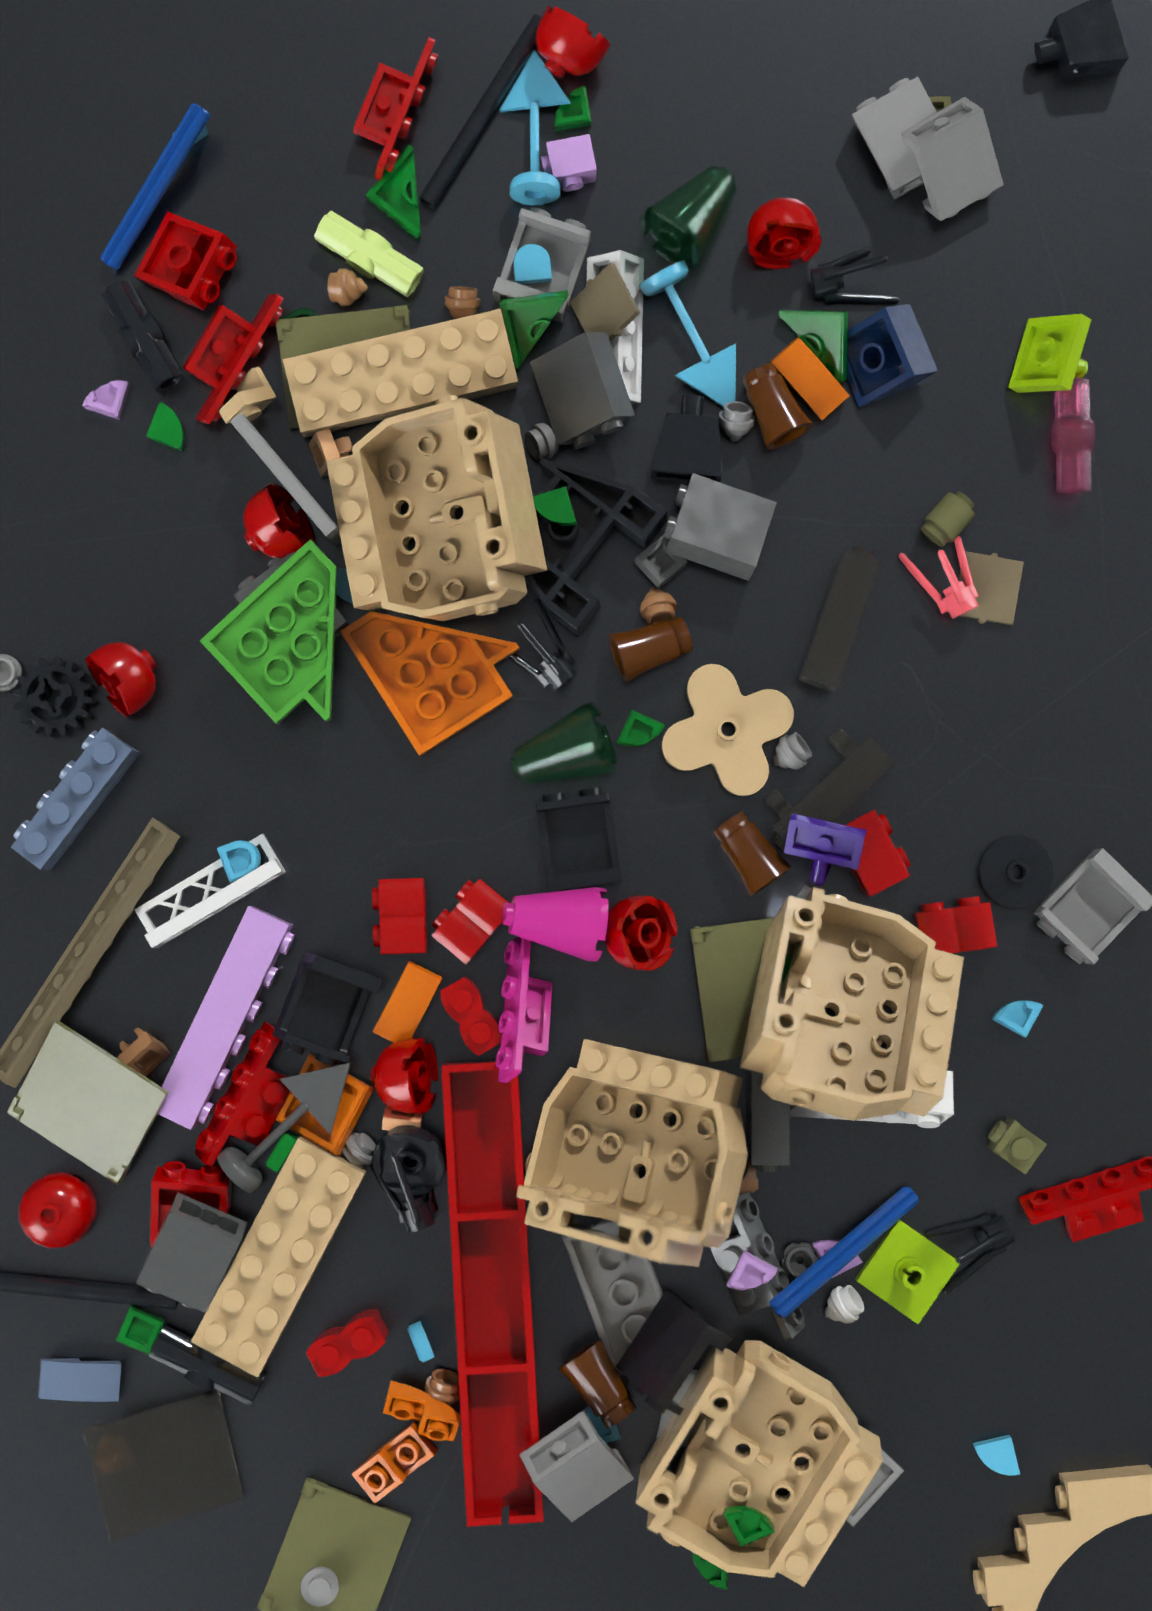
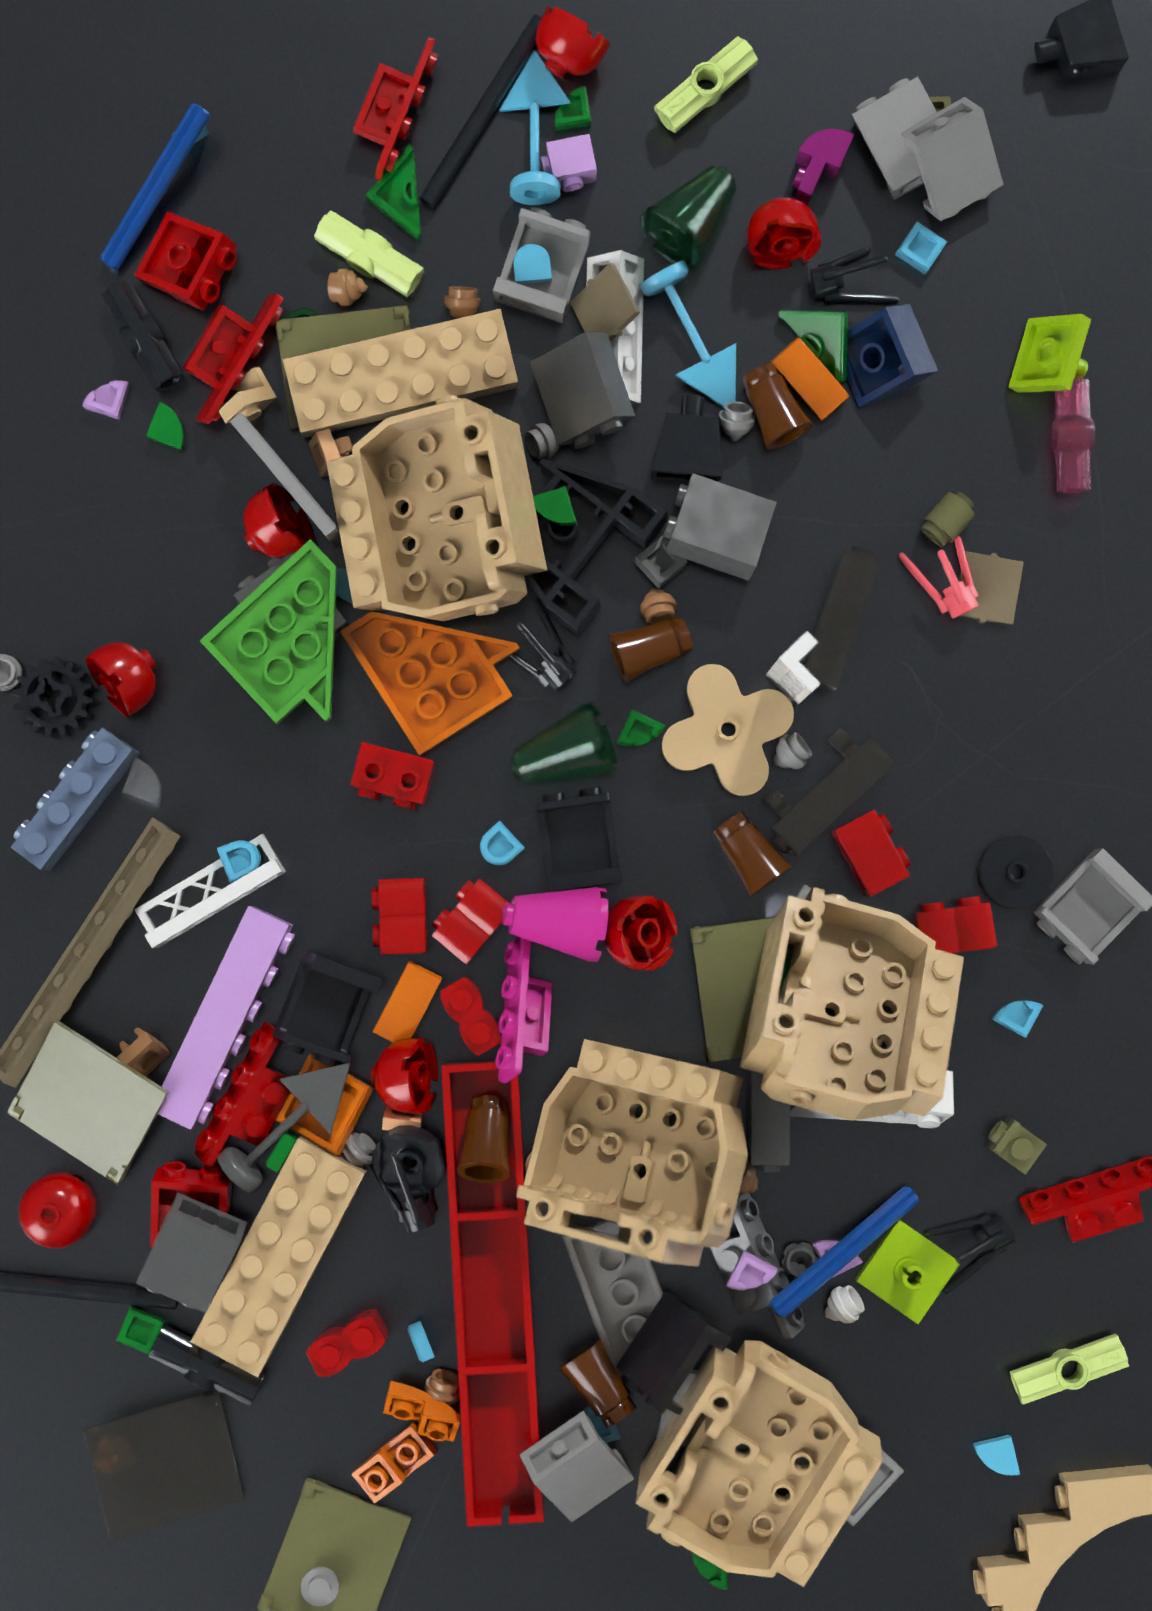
(79, 1380): sand blue slope -> none
(143, 782): none -> clear tile
(392, 775): none -> red brick
(486, 1141): none -> reddish brown plant
(499, 845): none -> medium azure tile
(527, 320): green tile -> none
(721, 69): none -> yellowish green piece
(748, 1524): green tile -> none
(790, 674): none -> white fence
(820, 156): none -> magenta brick
(825, 844): dark purple plate -> none
(921, 248): none -> medium azure tile
(1092, 1362): none -> yellowish green piece

